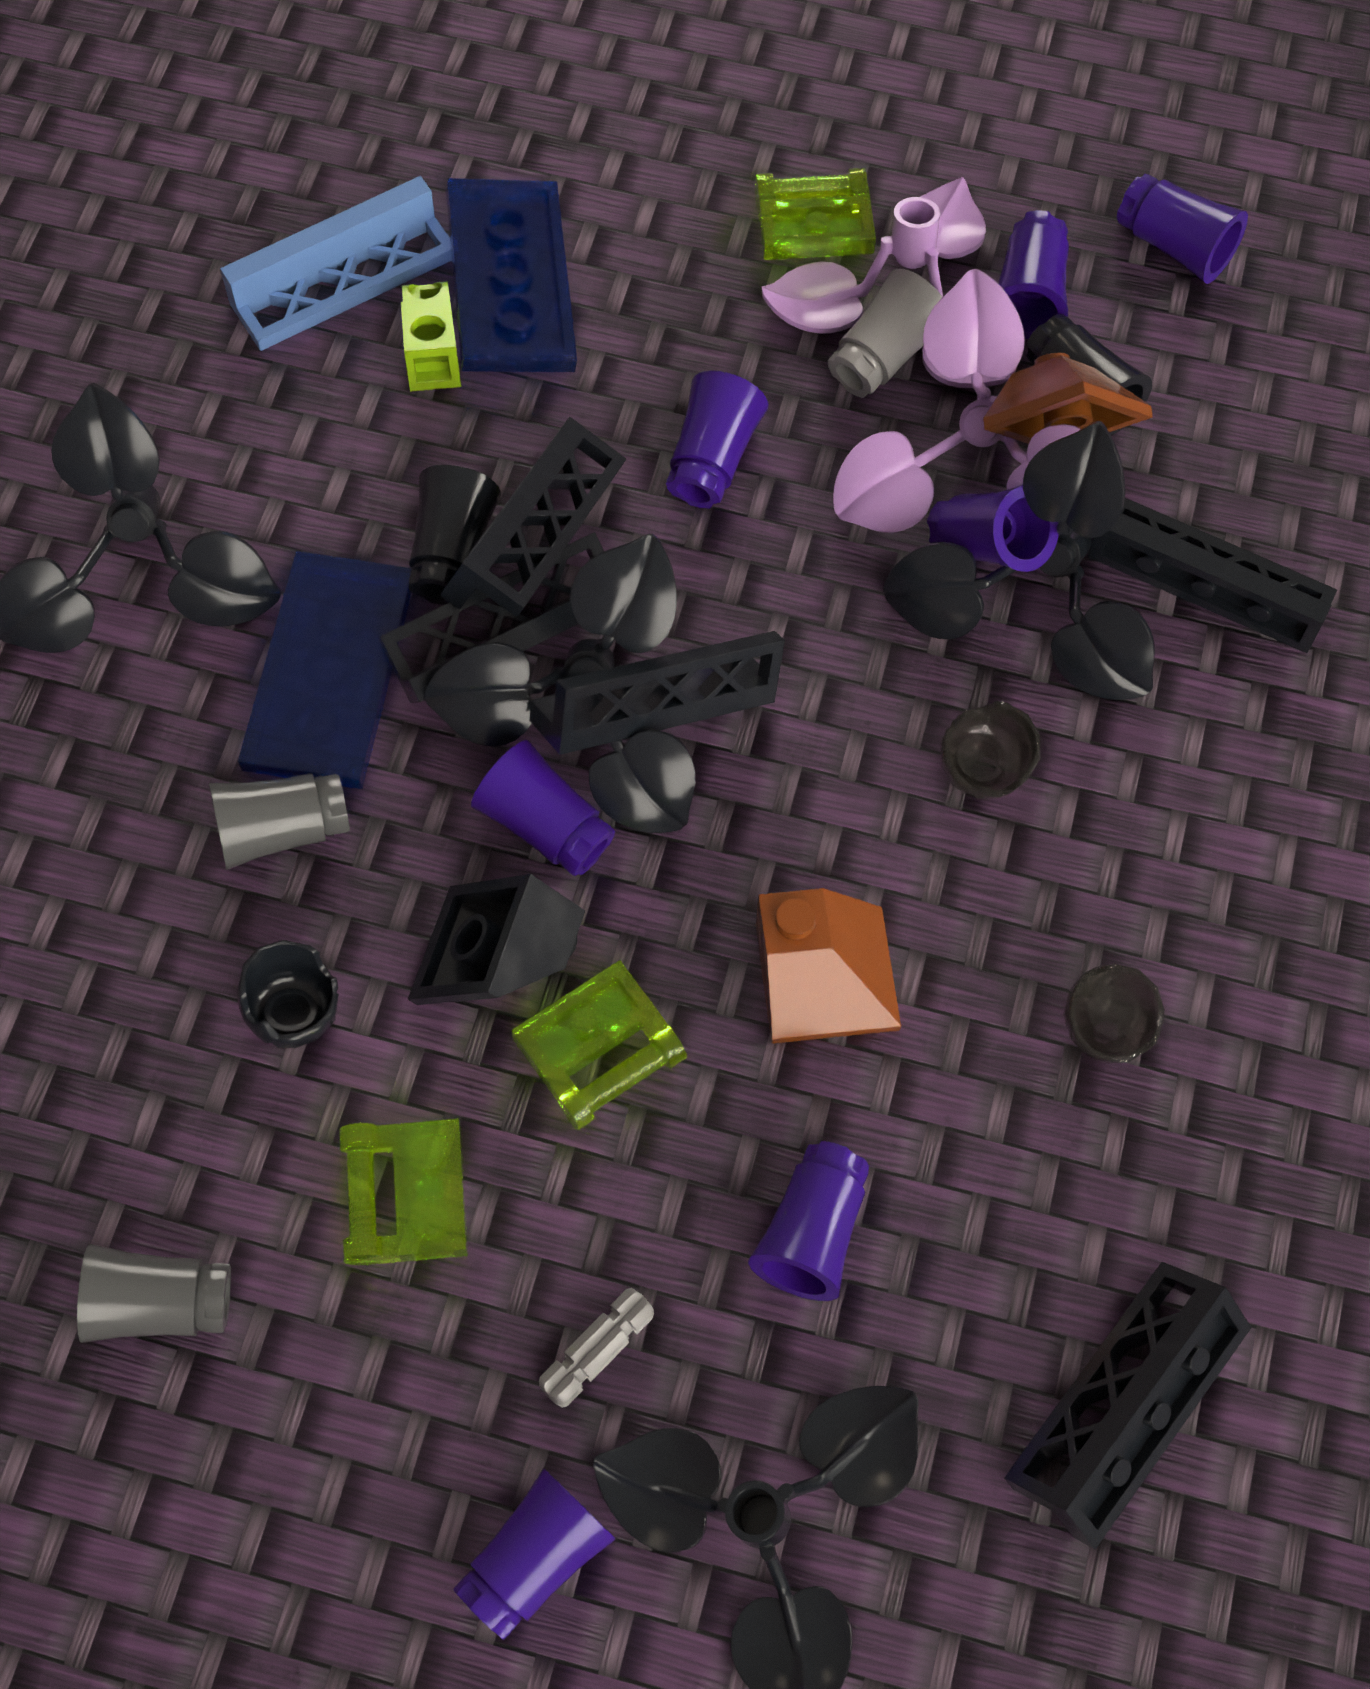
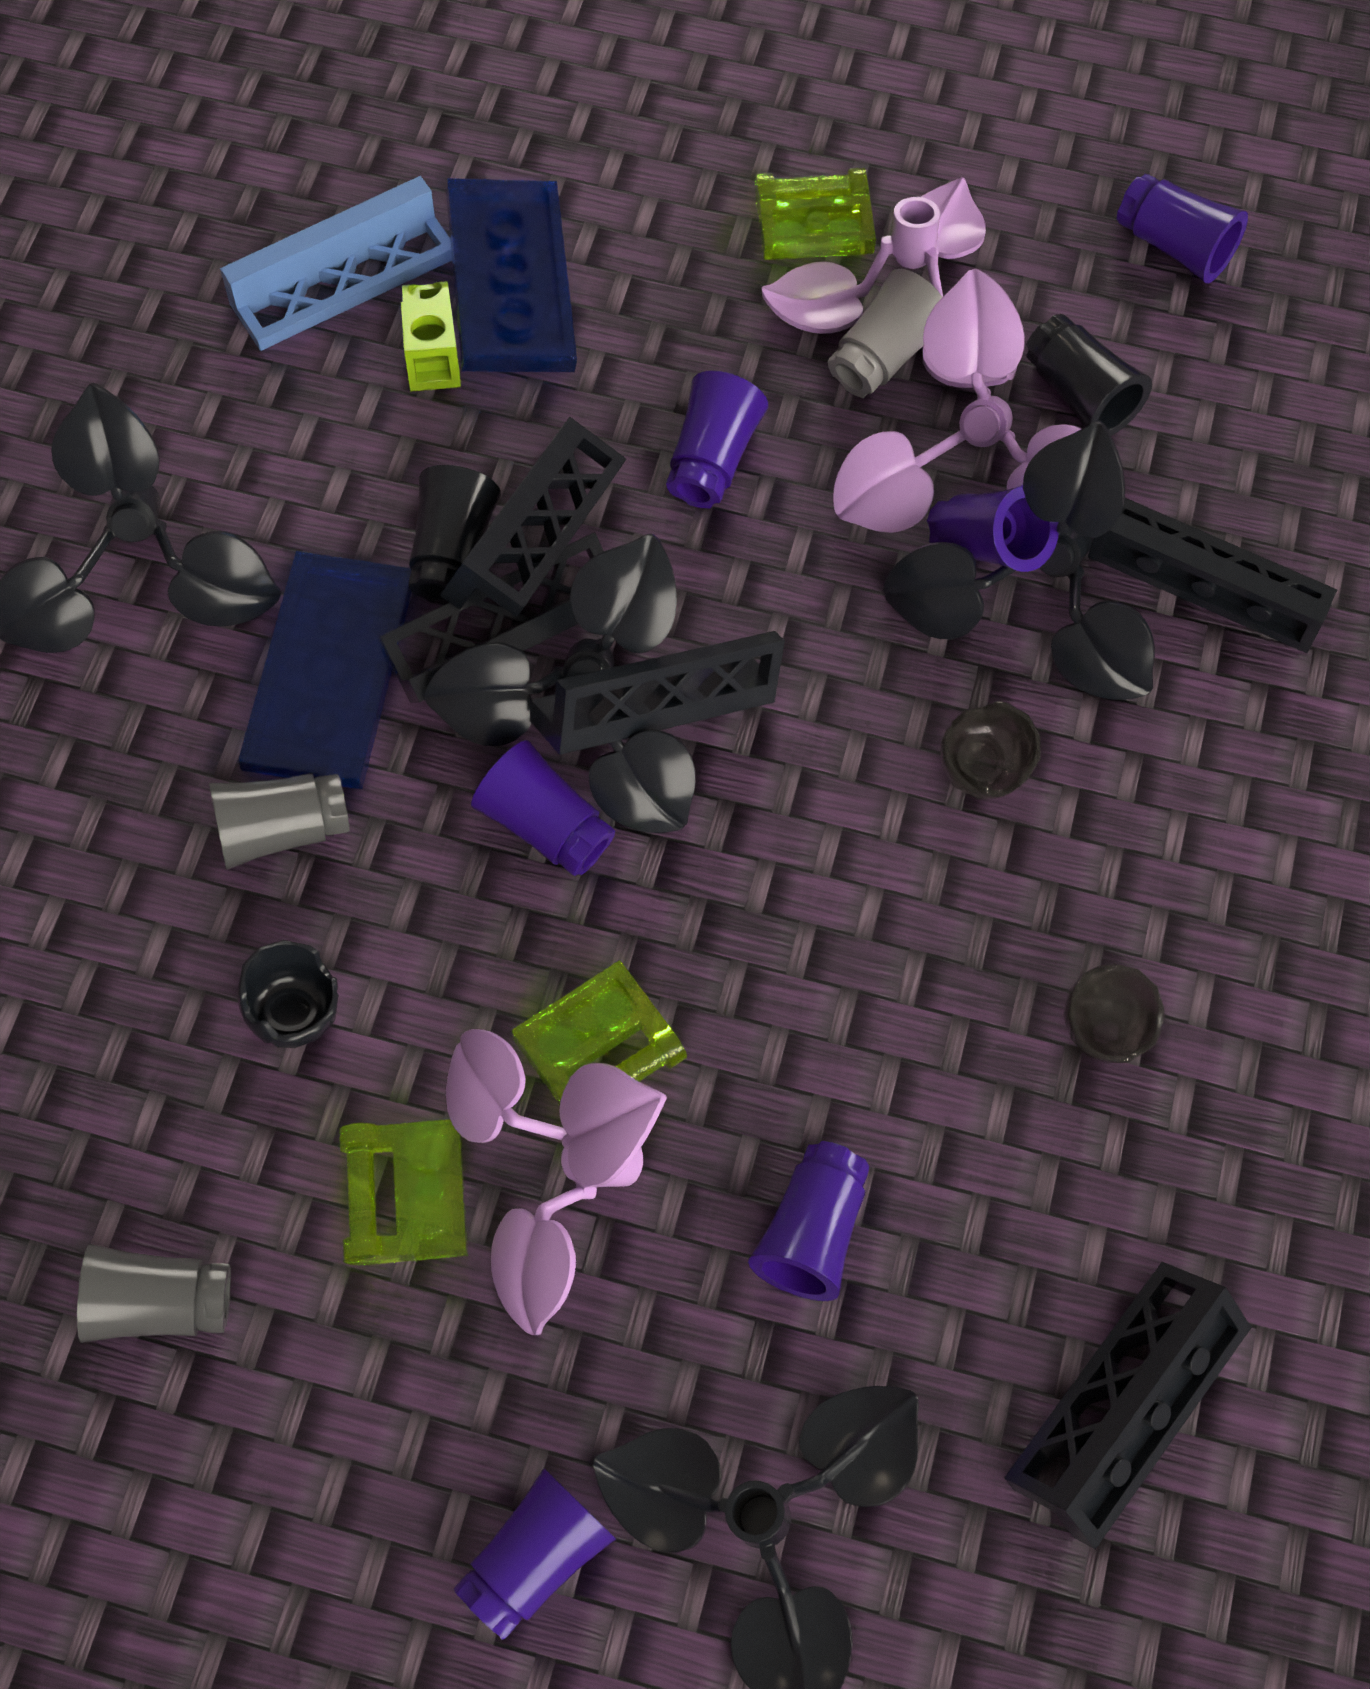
(496, 940): black slope -> none
(596, 1347): light grey axle -> none
(602, 1134): none -> lavender plant
(824, 966): dark orange slope -> none
(1036, 269): dark purple plant -> none
(1061, 393): dark orange slope -> none

